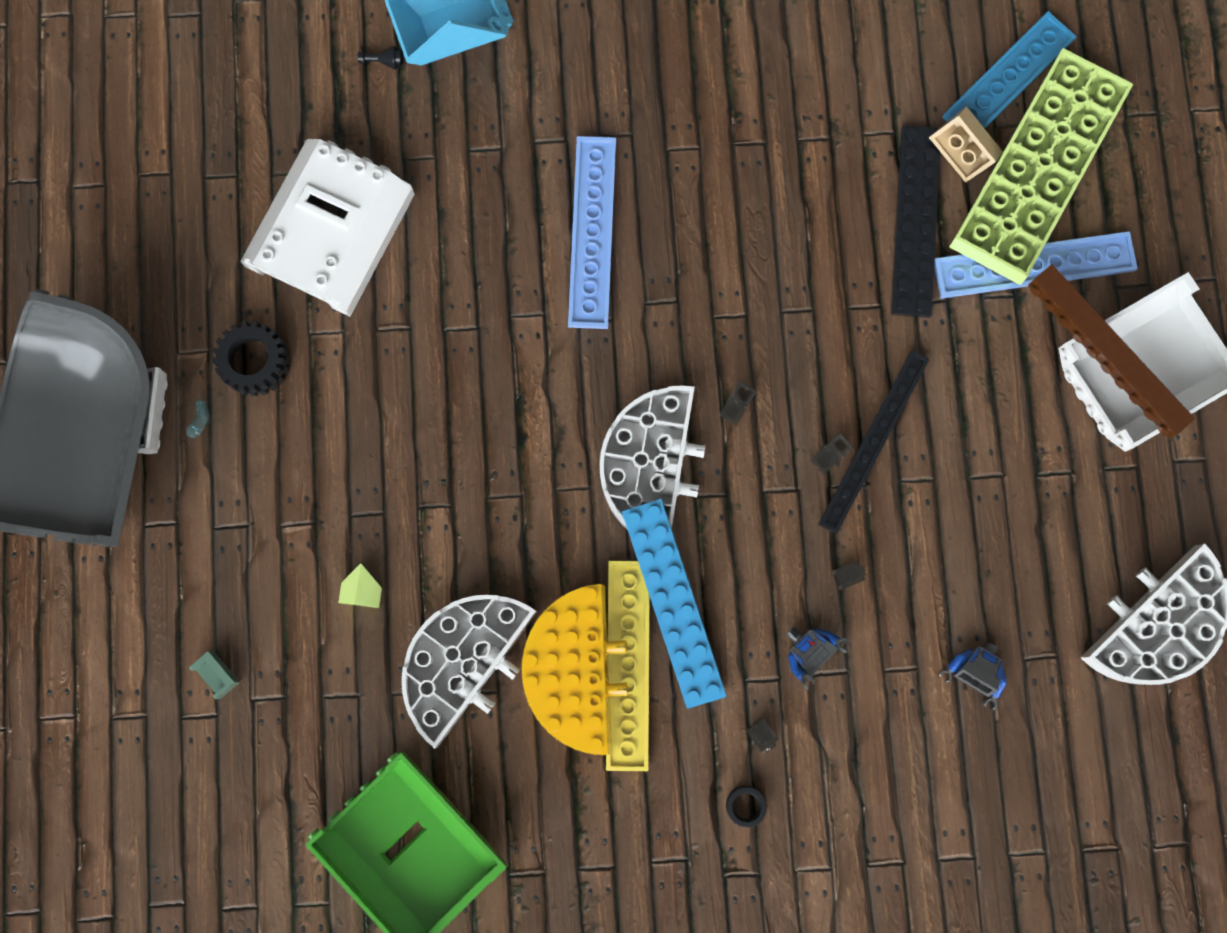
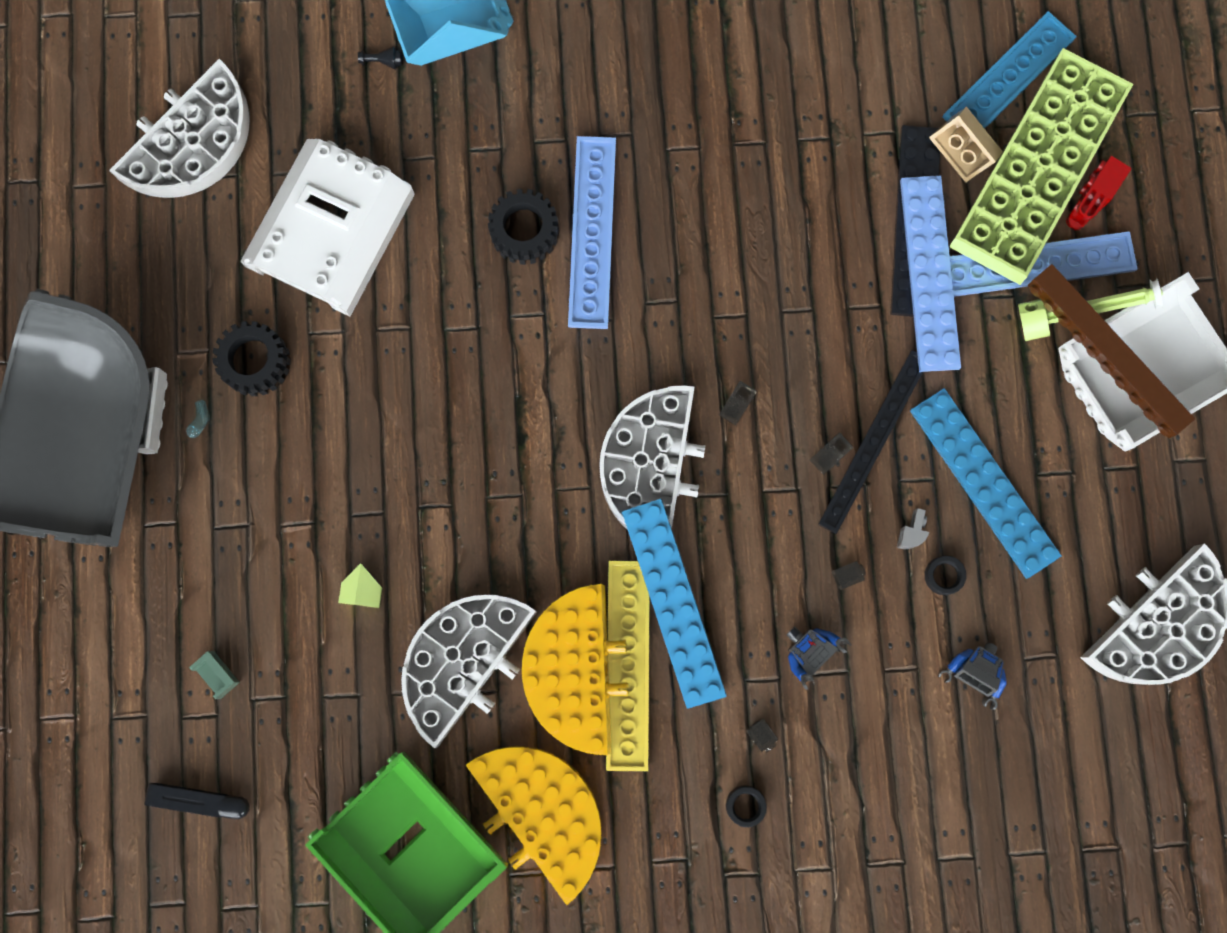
(191, 141): none -> white brick
(196, 801): none -> black piece
(523, 249): none -> black tyre
(546, 809): none -> yellow brick
(913, 535): none -> light grey brick
(930, 274): none -> light blue plate
(961, 575): none -> black tyre
(985, 483): none -> dark azure plate
(1036, 318): none -> yellowish green piece
(1098, 191): none -> red brick

